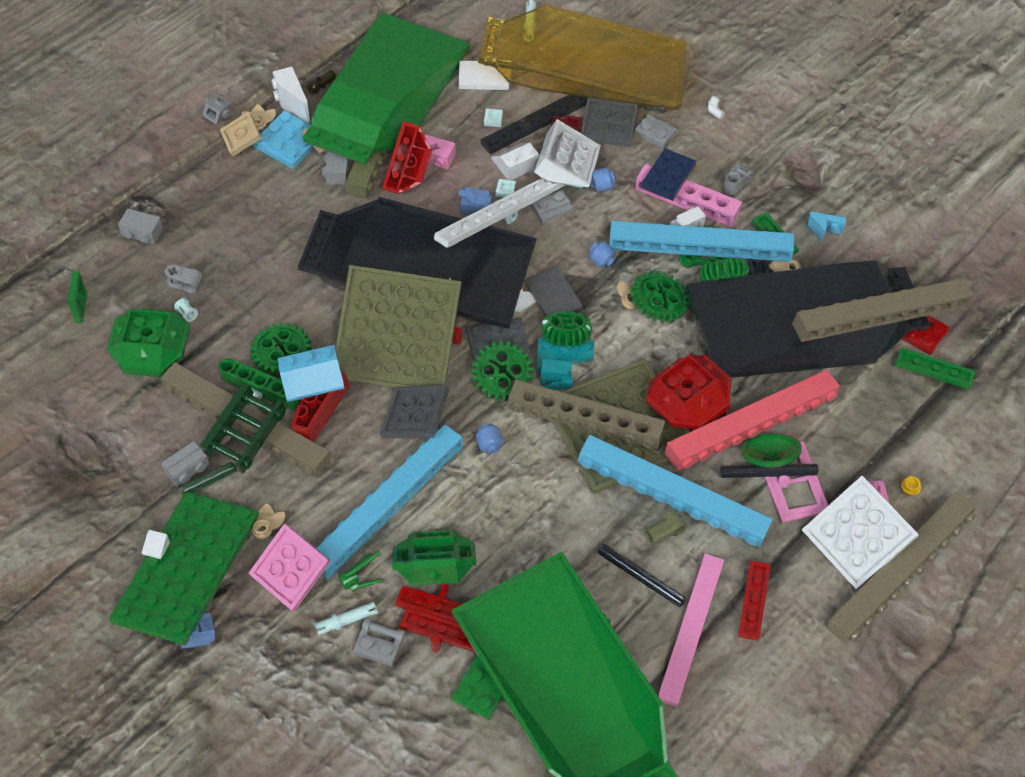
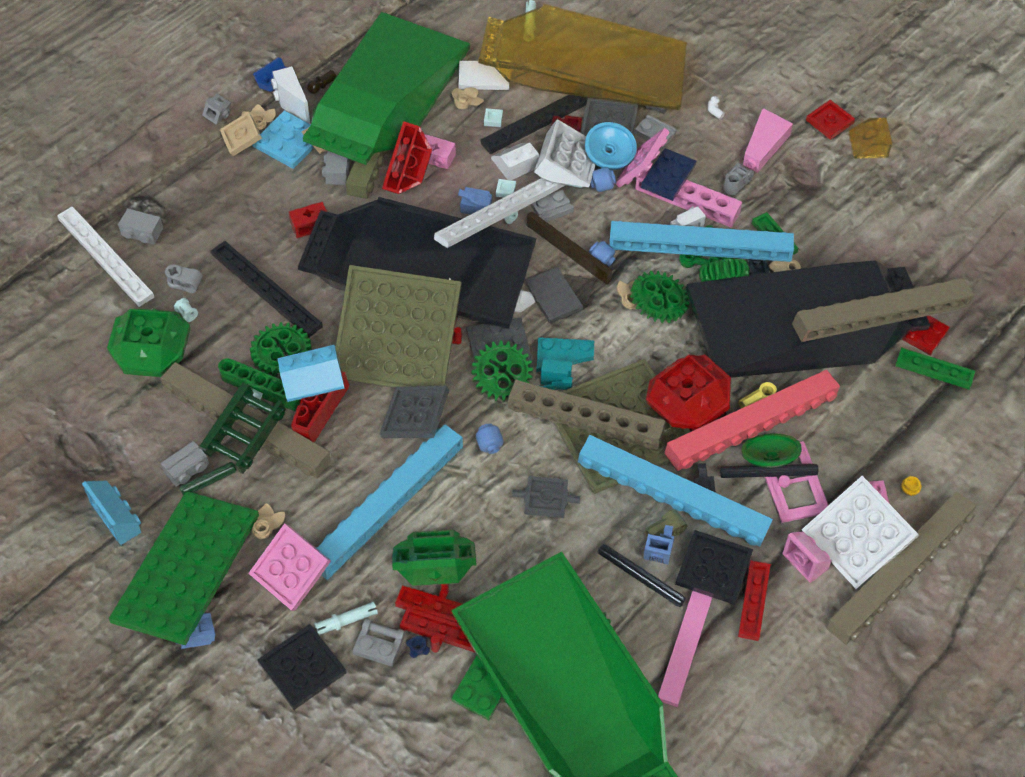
(77, 297): green plate -> none
(106, 256): none -> white plate
(112, 510): none -> medium azure slope
(155, 544): white slope -> none
(265, 74): none -> blue bracket
(266, 288): none -> black plate
(301, 666): none -> black plate
(304, 218): none -> red brick
(349, 578): green plant -> none
(415, 641): none -> dark blue plate
(466, 97): none -> tan plate
(546, 496): none -> dark grey plate
(566, 328): green gear -> none
(569, 248): none -> dark brown tile
(612, 138): none -> medium azure dish
(643, 158): none -> bright pink plate
(660, 546): none -> medium blue piece
(704, 480): none -> black plate
(714, 567): none -> black plate
(757, 395): none -> light yellow piece
(766, 139): none -> bright pink slope
(806, 555): none -> bright pink slope
(822, 223): medium azure slope -> none
(830, 119): none -> red plate
(871, 139): none -> clear yellow slope

